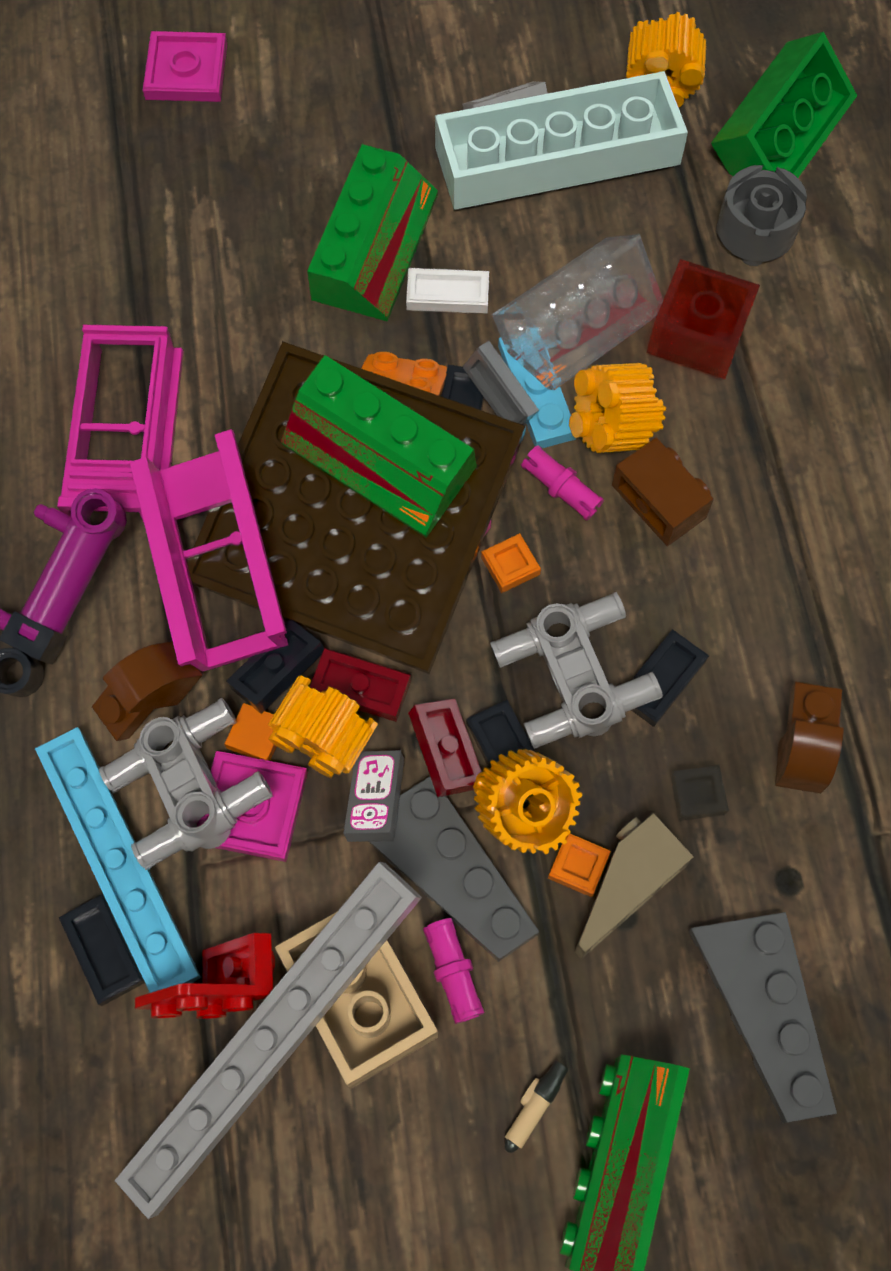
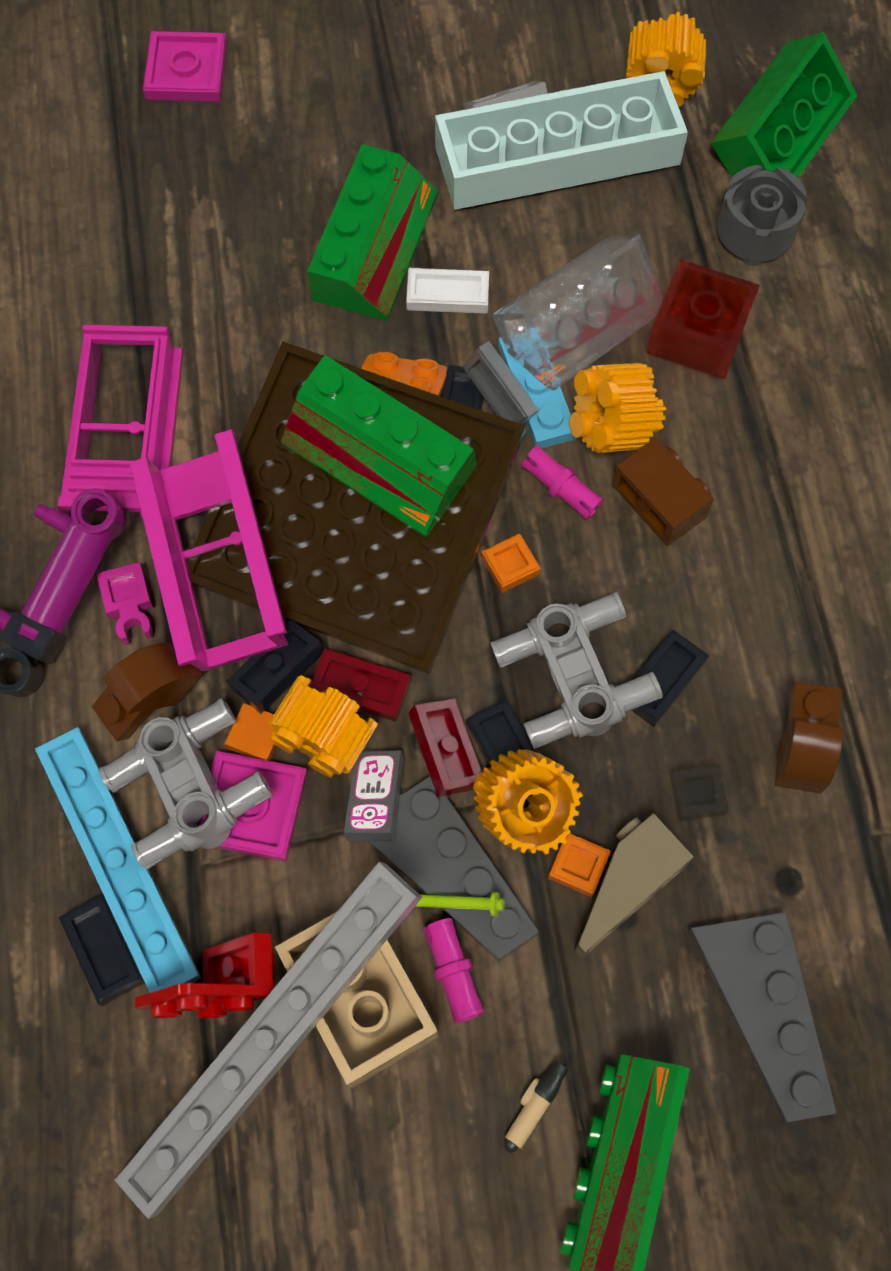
(125, 596): none -> dark pink plate
(493, 904): none -> lime axle

